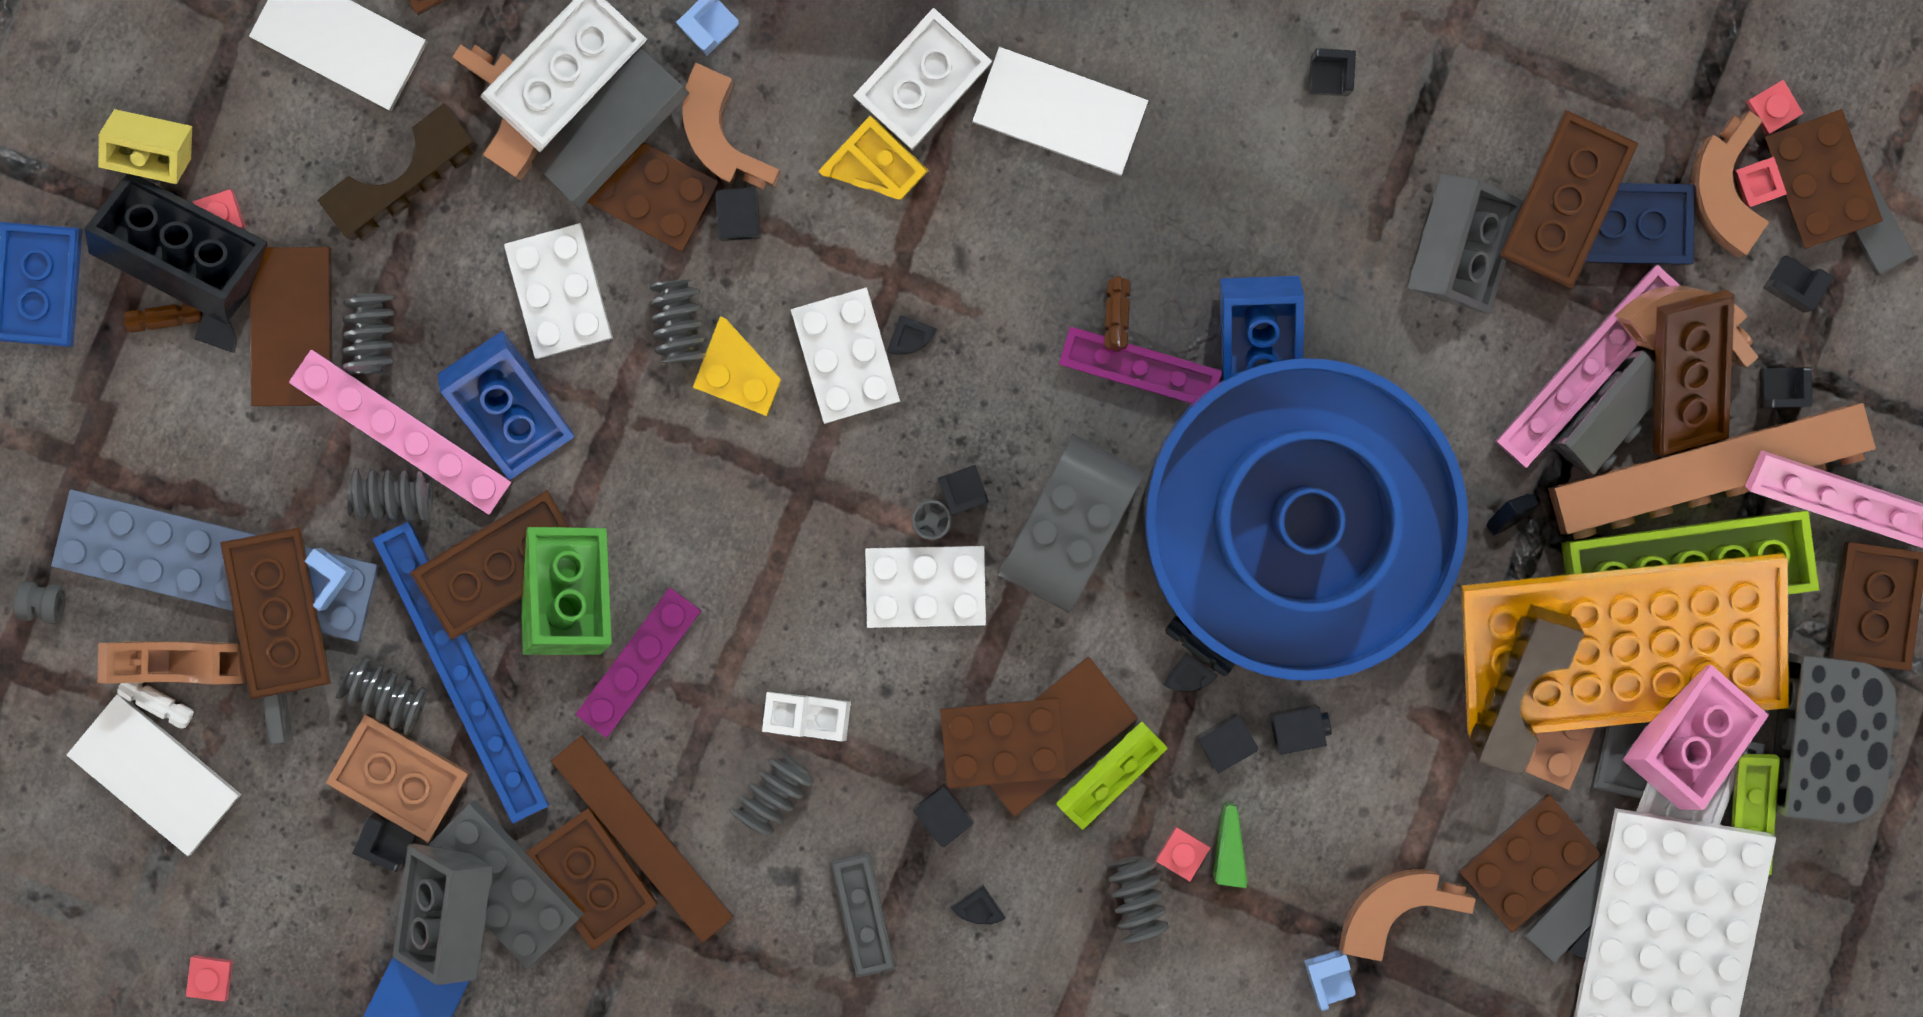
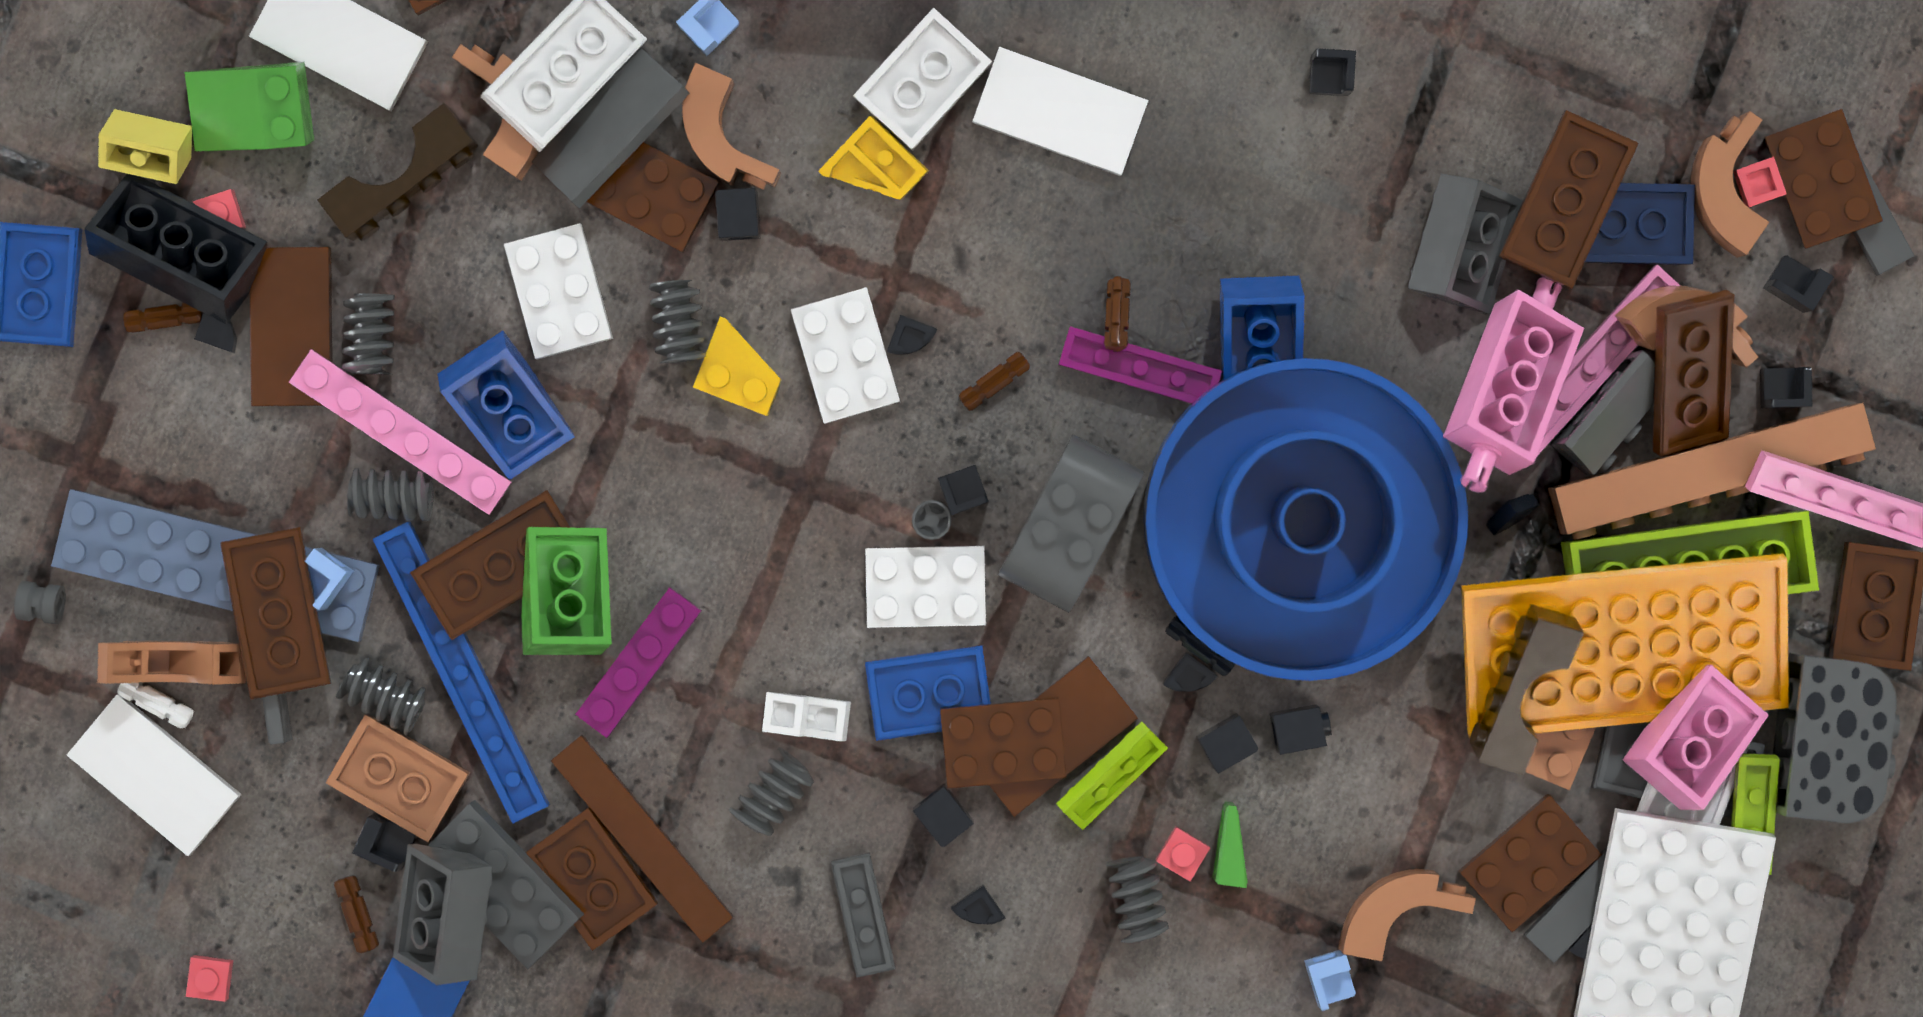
(250, 107): none -> bright green slope
(356, 914): none -> reddish brown axle
(913, 688): none -> blue tile
(994, 381): none -> reddish brown axle
(1513, 383): none -> bright pink brick
(1775, 107): coral plate -> none

